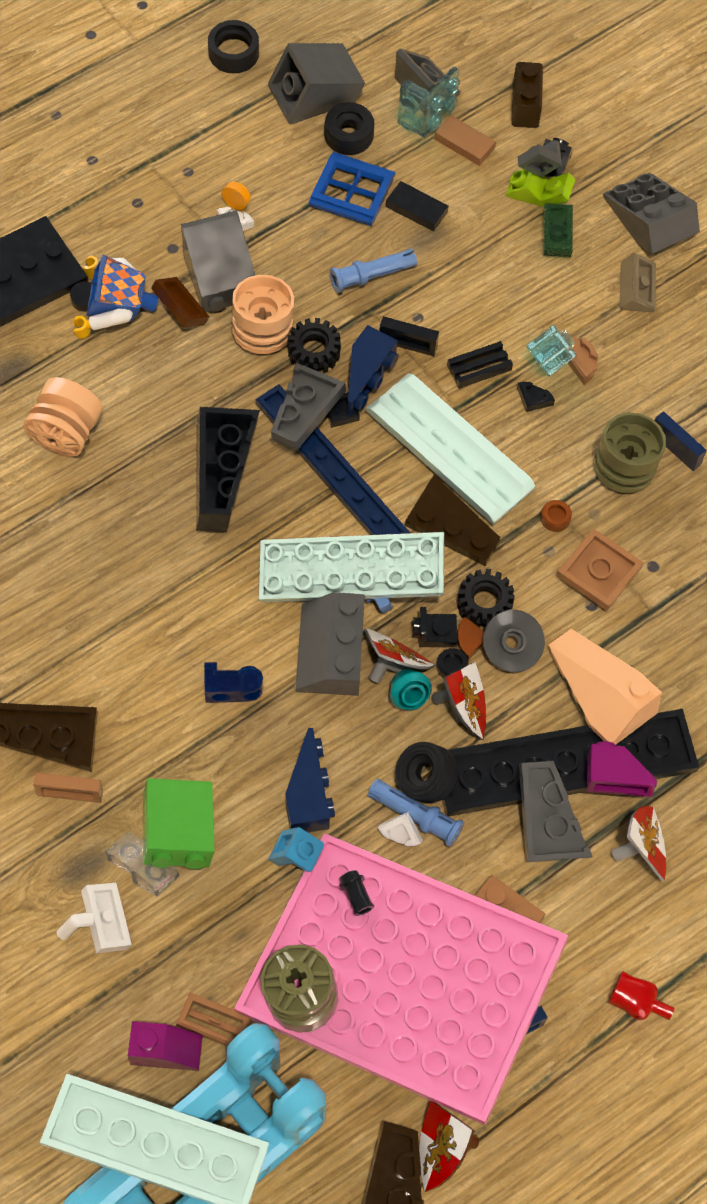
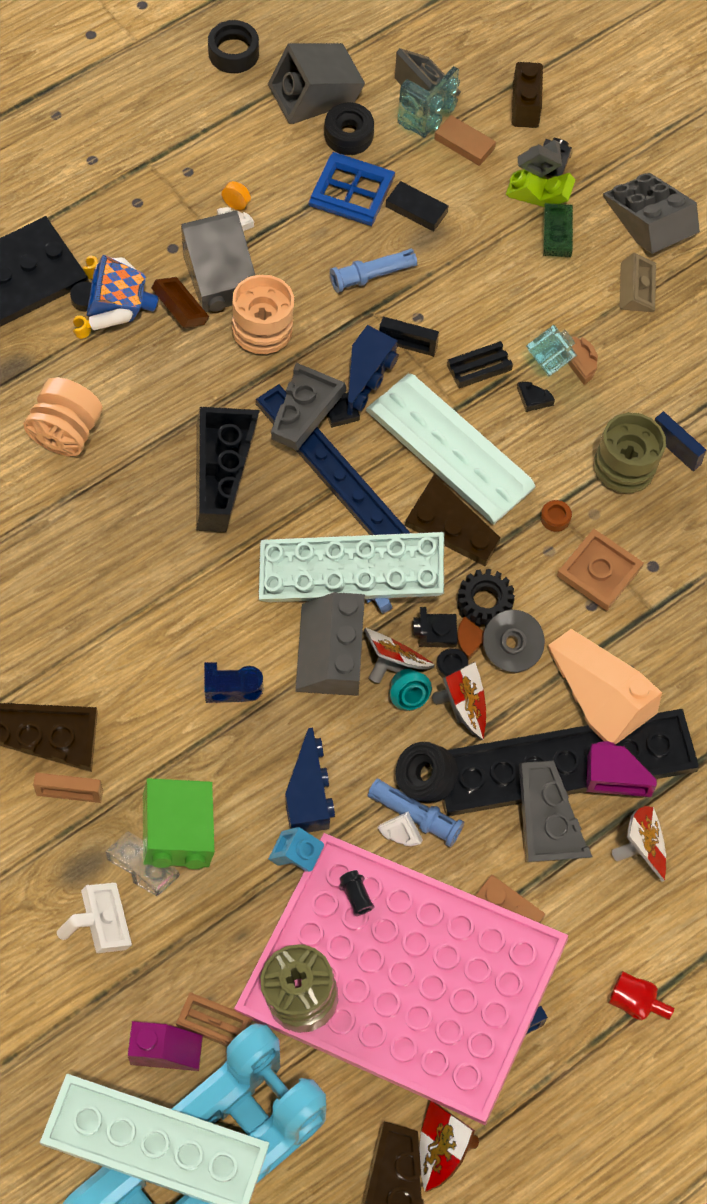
(317, 332): black tyre -> none

